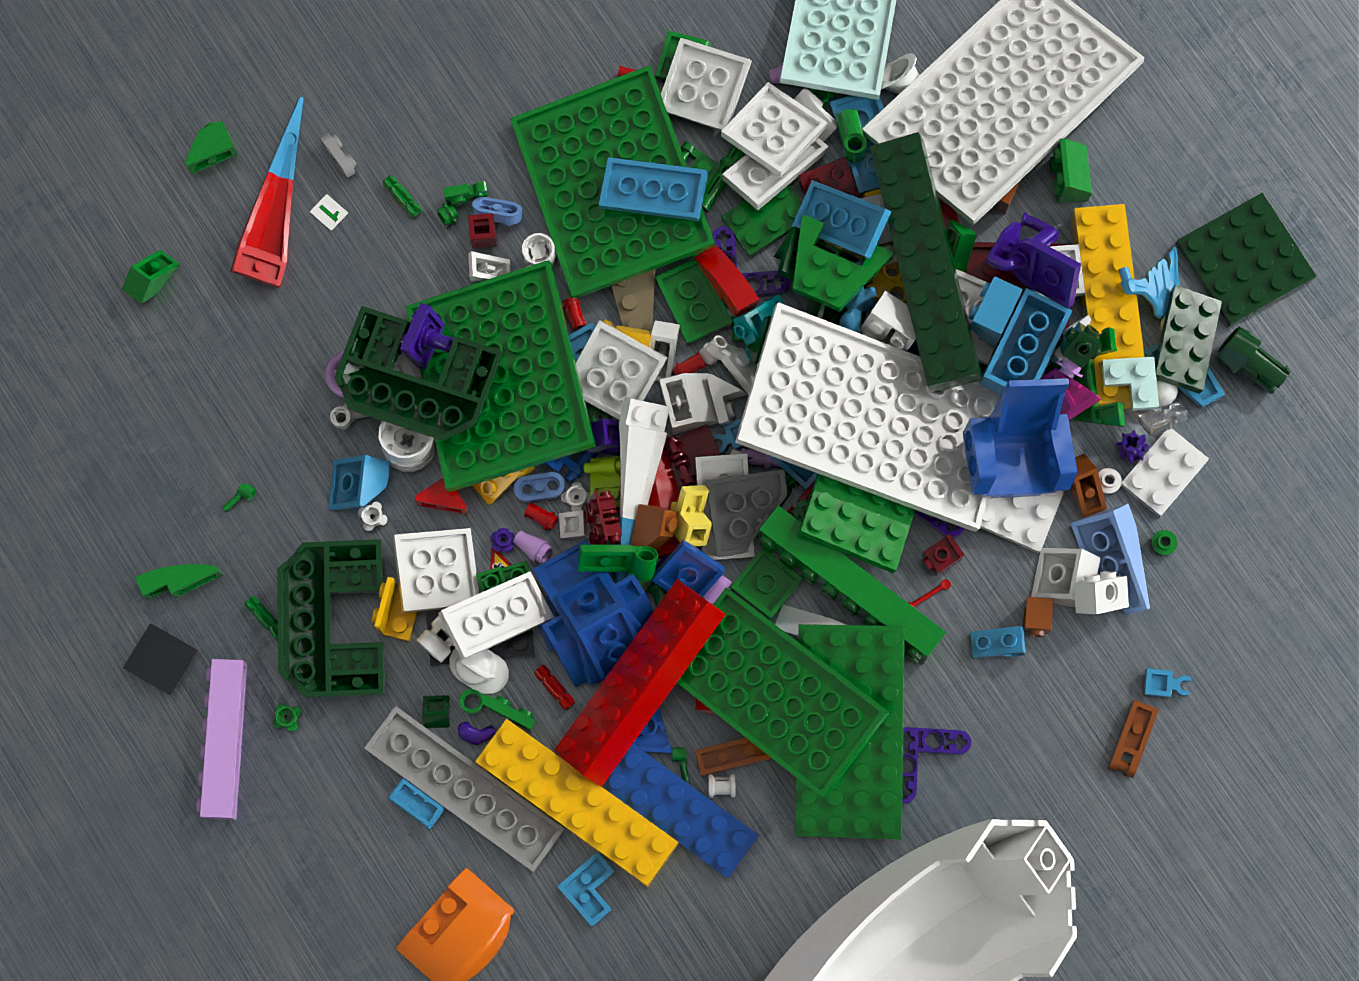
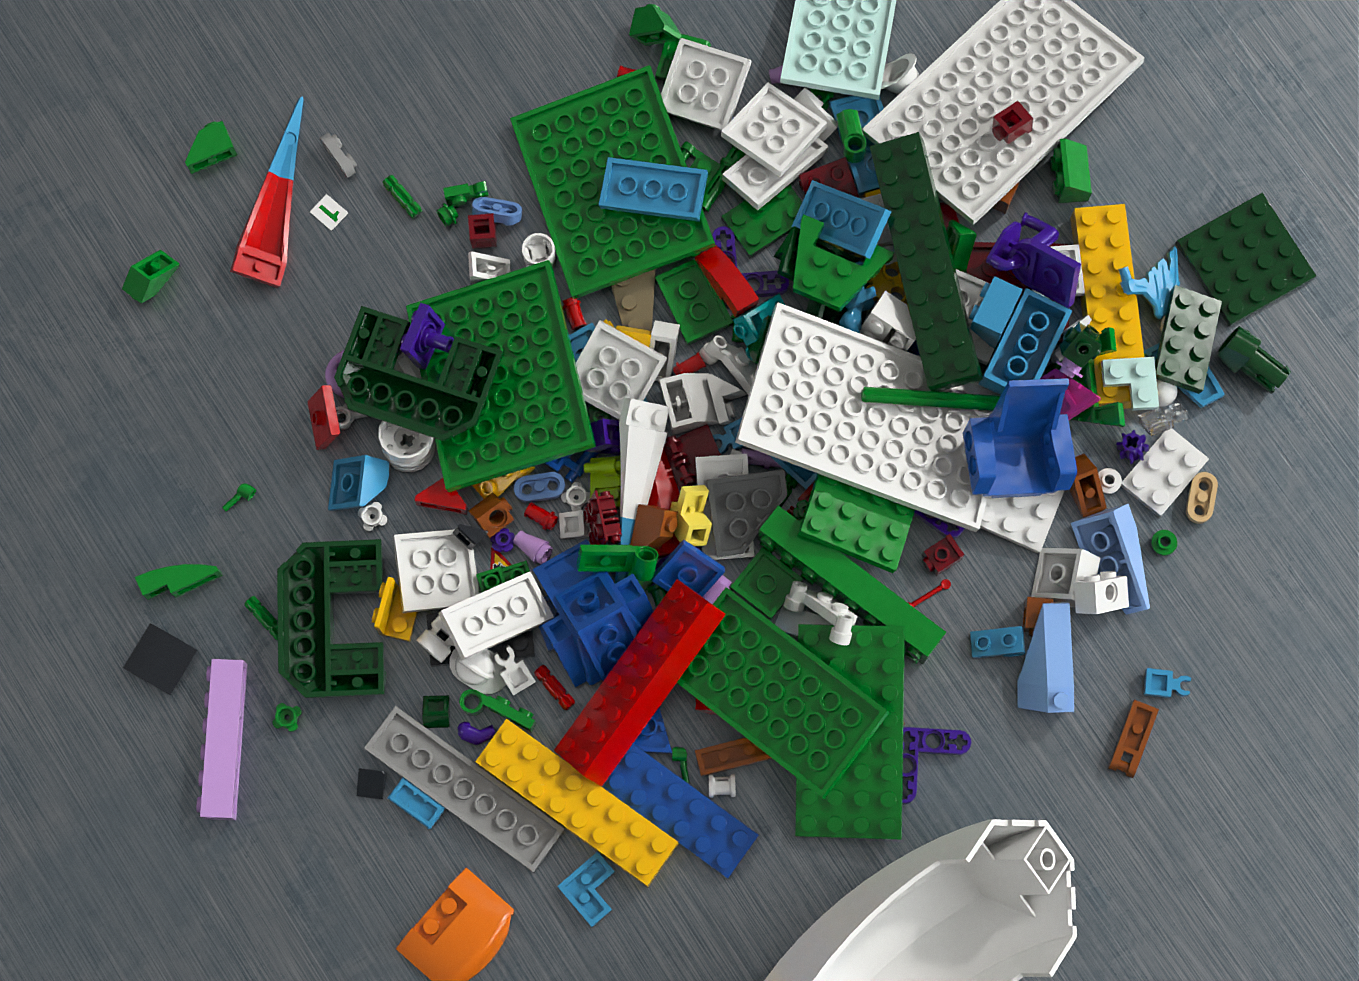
(323, 417): none -> red plate
(371, 783): none -> black slope
(469, 535): none -> black slope
(482, 511): none -> dark orange brick
(515, 673): none -> white plate
(653, 26): none -> green slope
(826, 607): none -> white plate
(929, 398): none -> green axle
(1014, 117): none -> dark red brick
(1047, 672): none -> light blue wedge
(1200, 498): none -> tan plate

